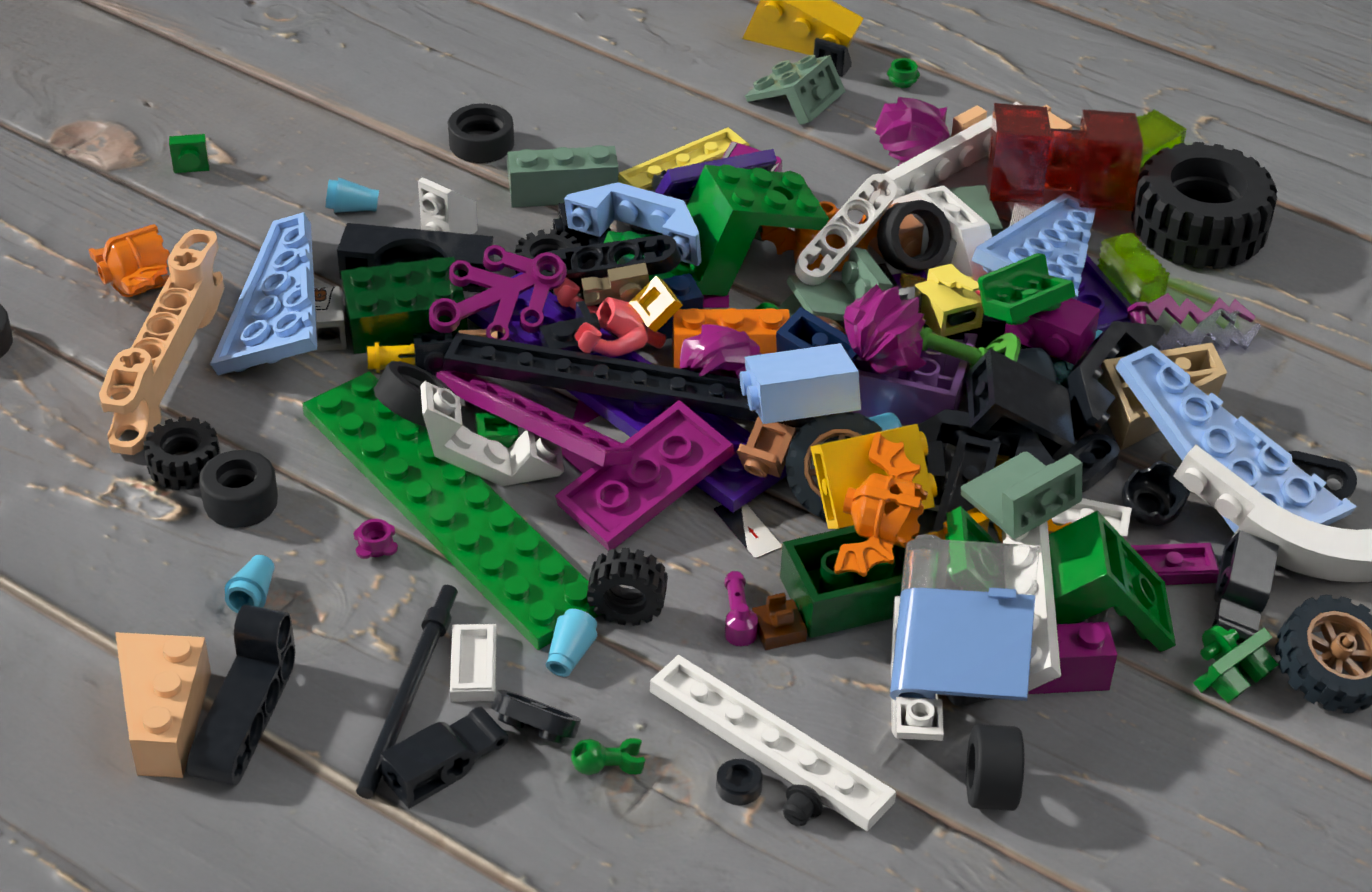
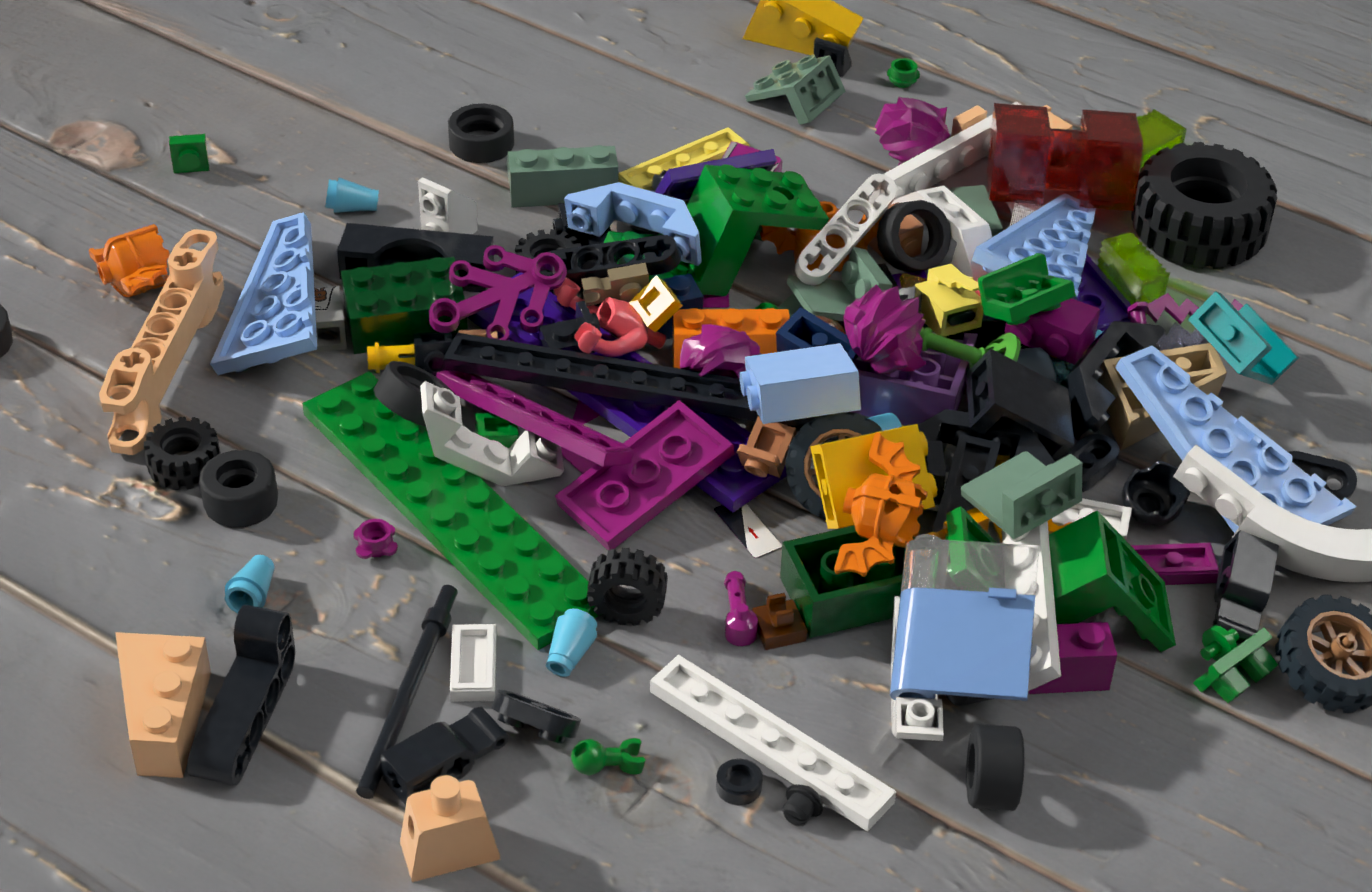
(446, 829): none -> light nougat torso
(1243, 339): none -> teal panel

